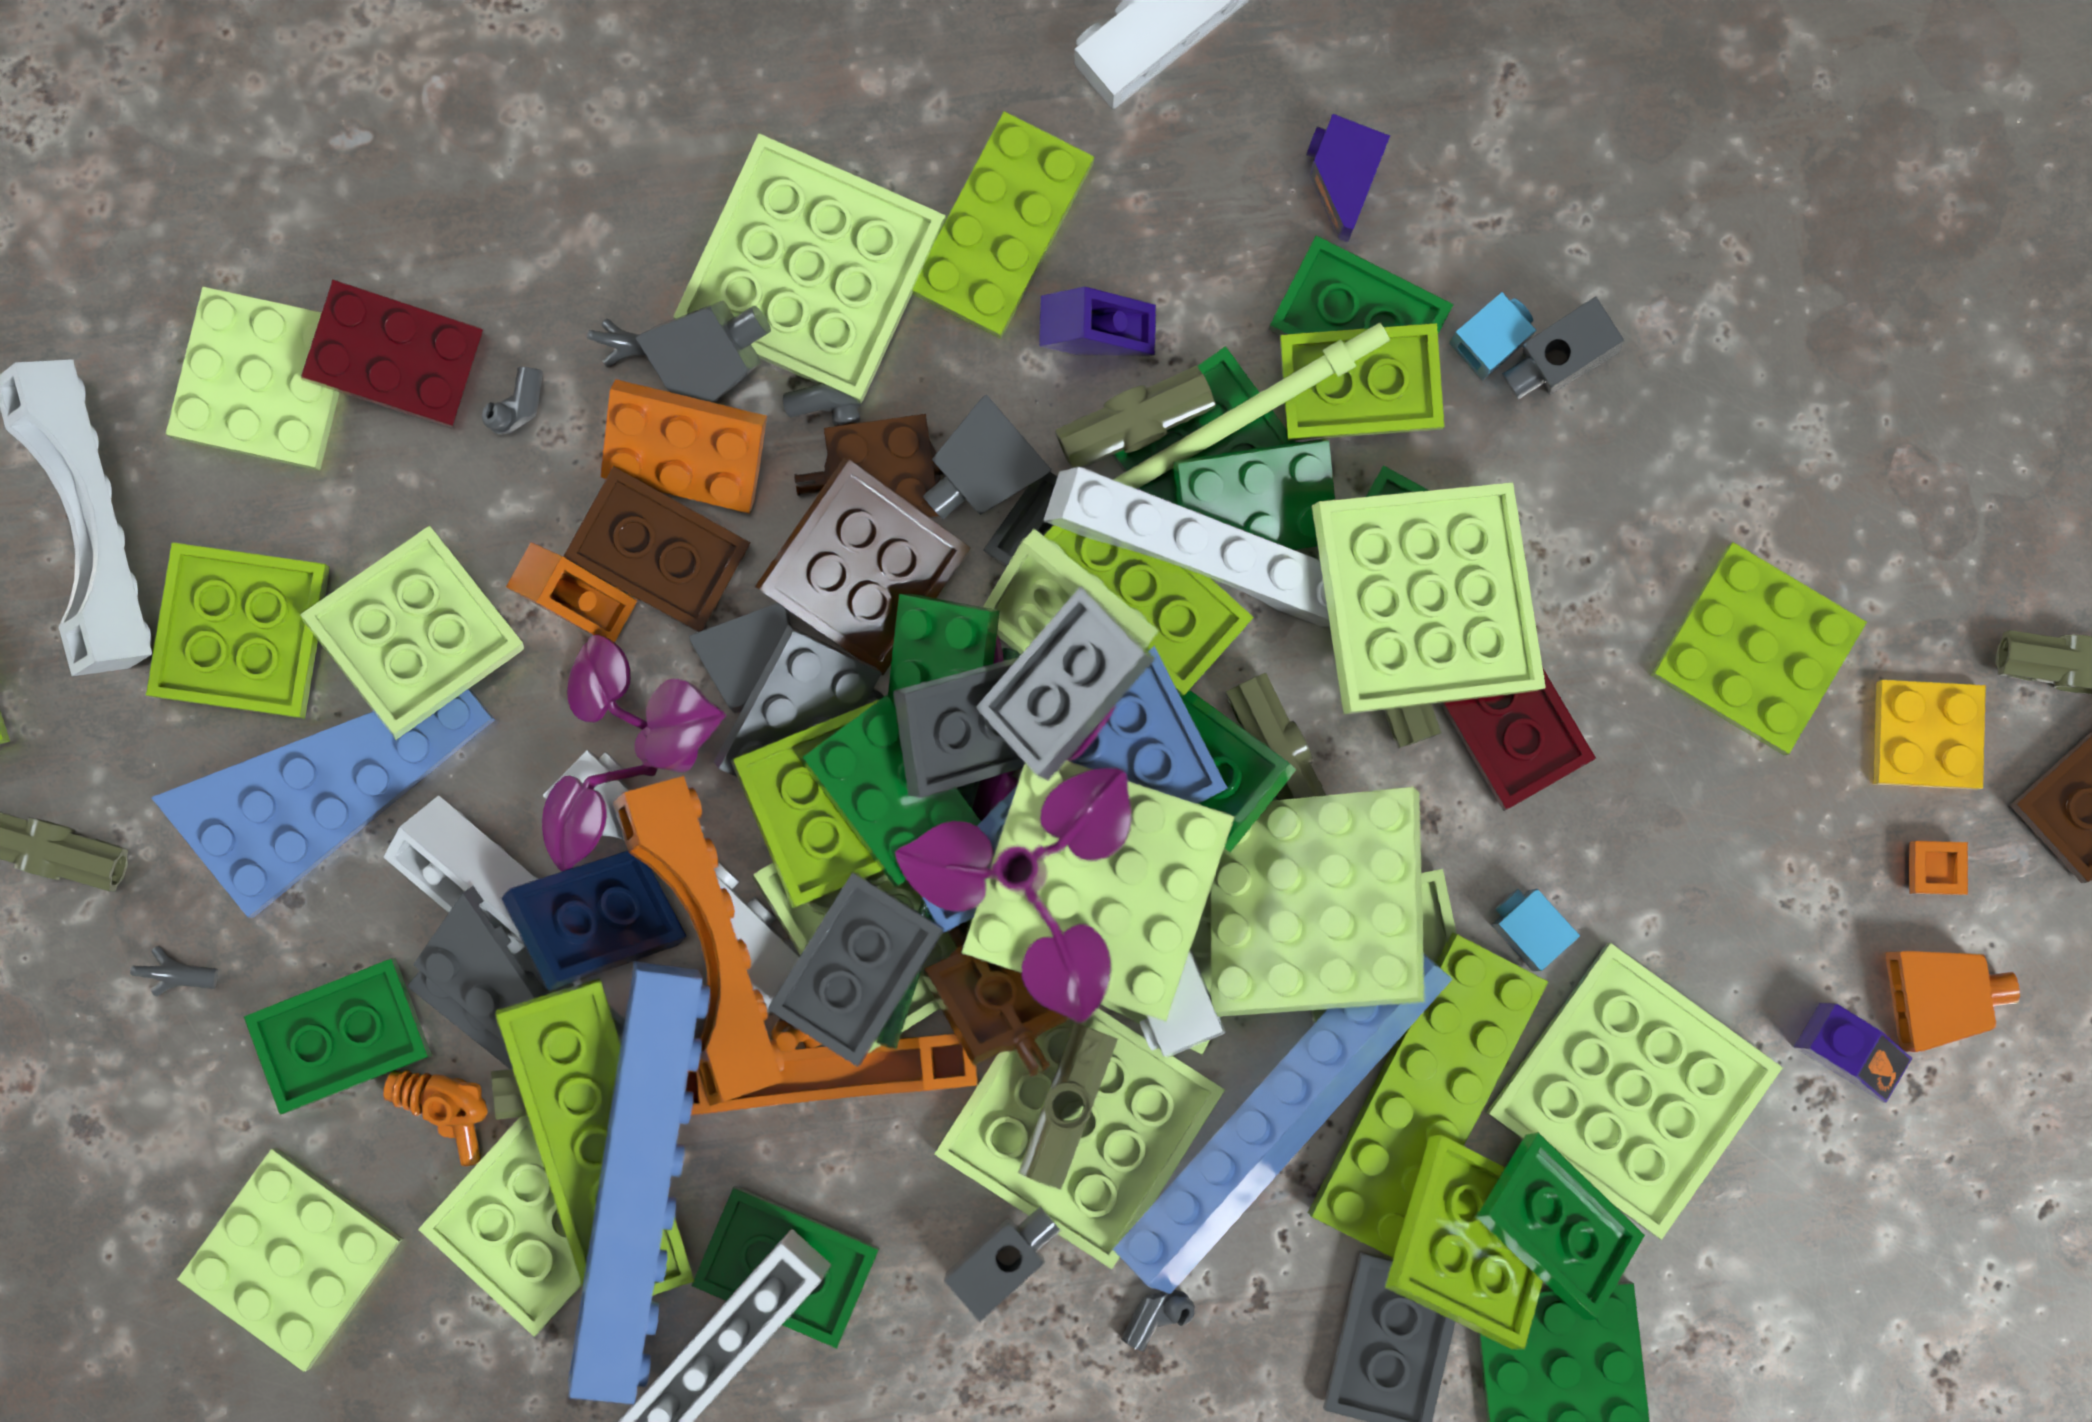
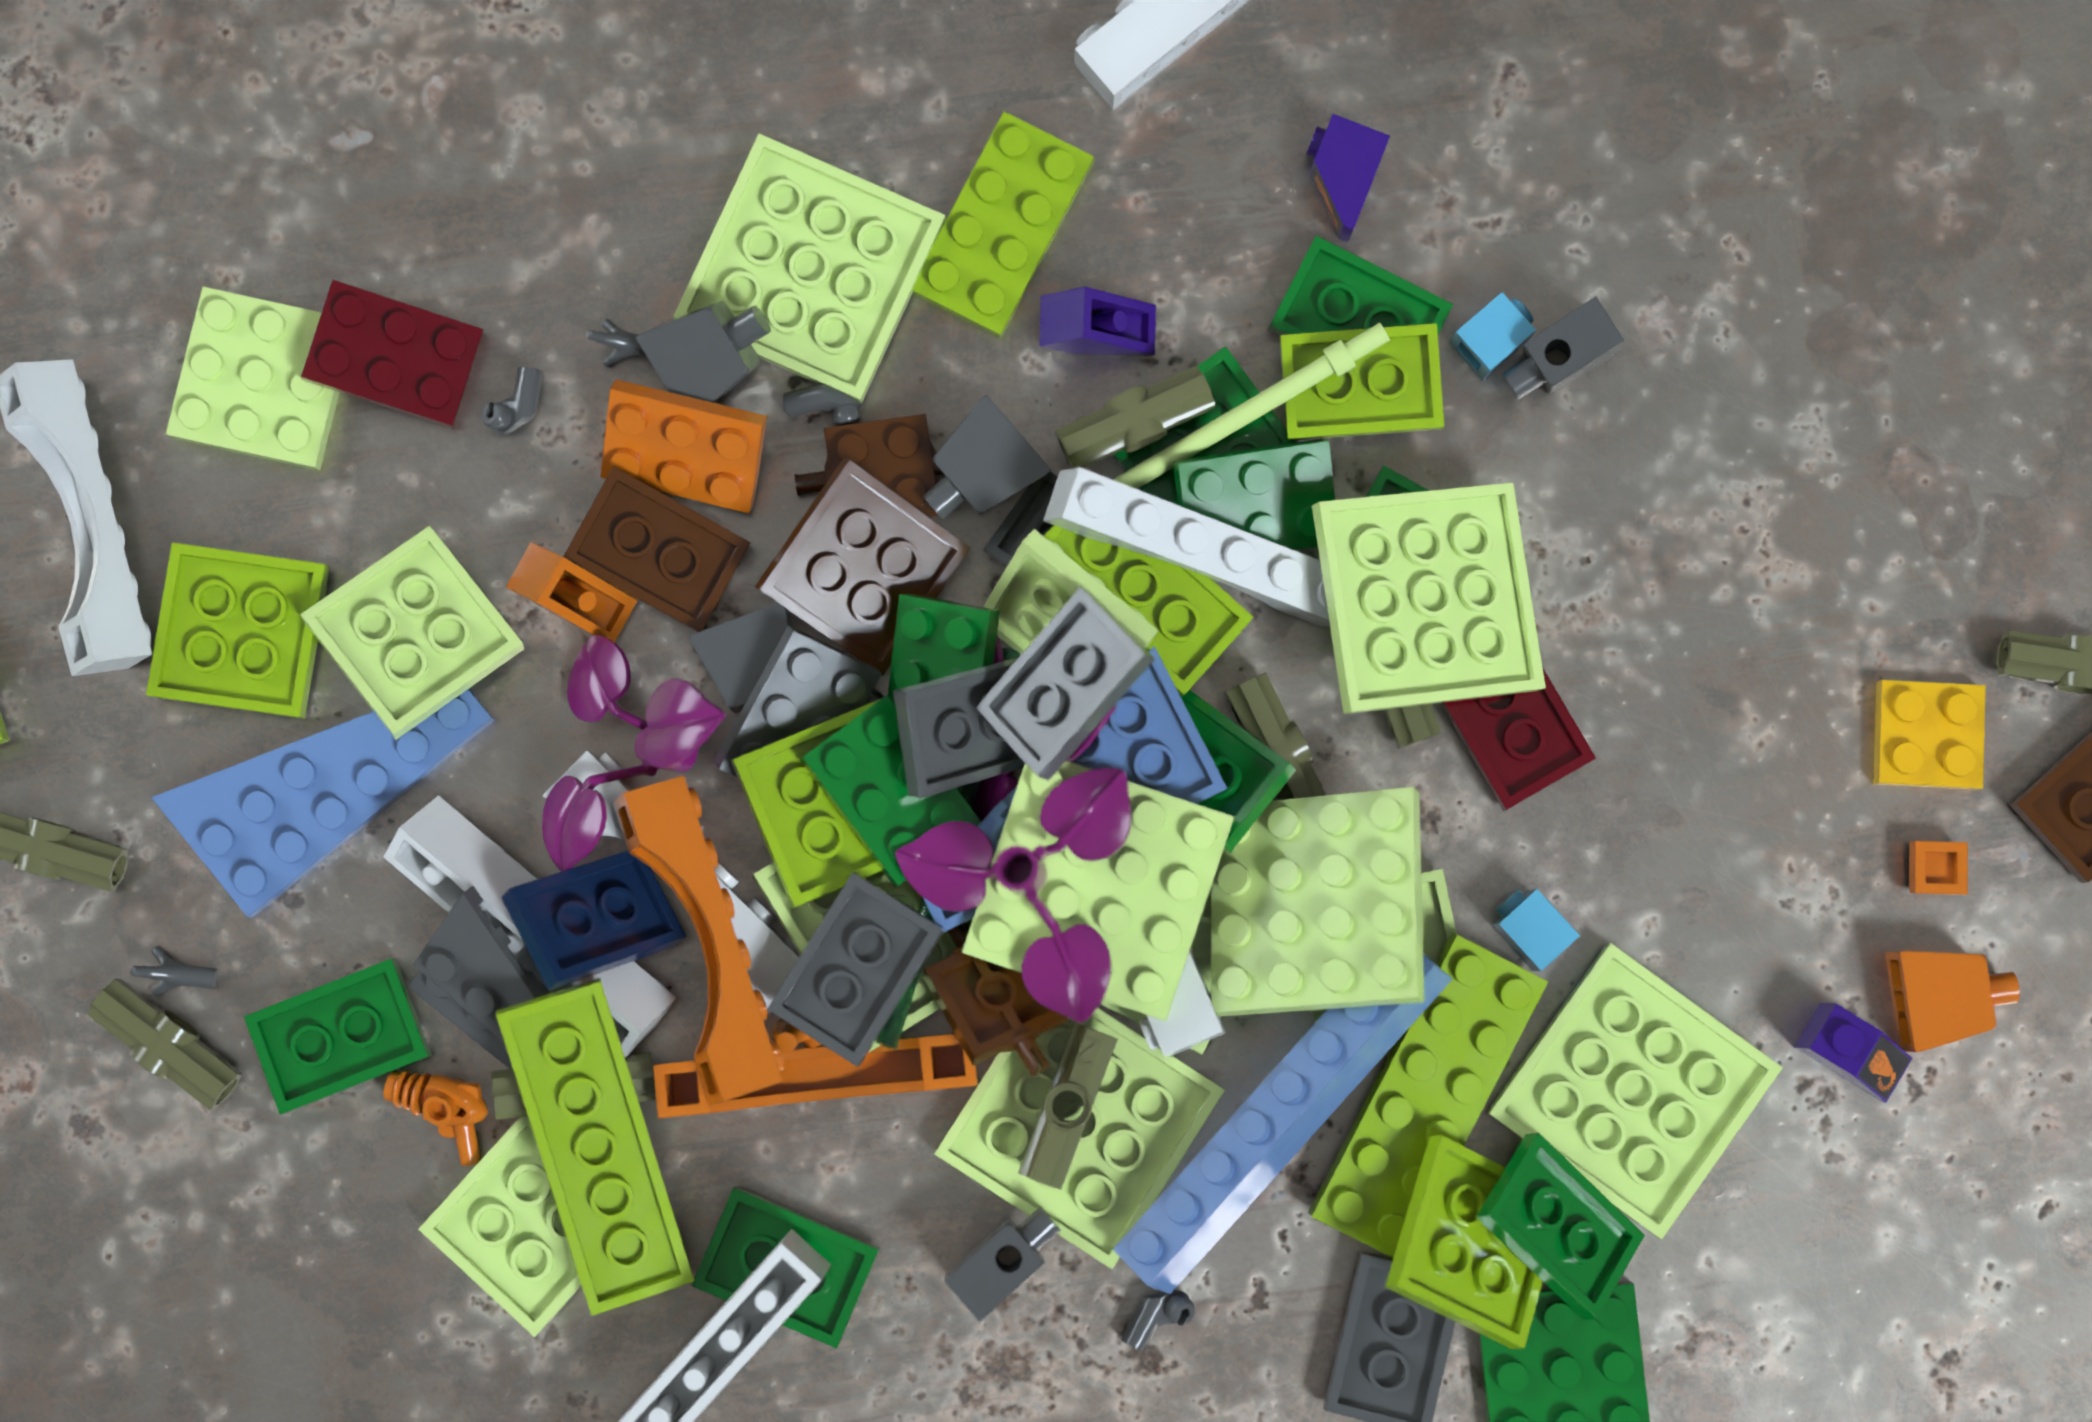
(164, 1044): none -> olive piece
(290, 1259): yellowish green plate -> none
(635, 1183): medium blue brick -> none
(1758, 648): lime plate -> none

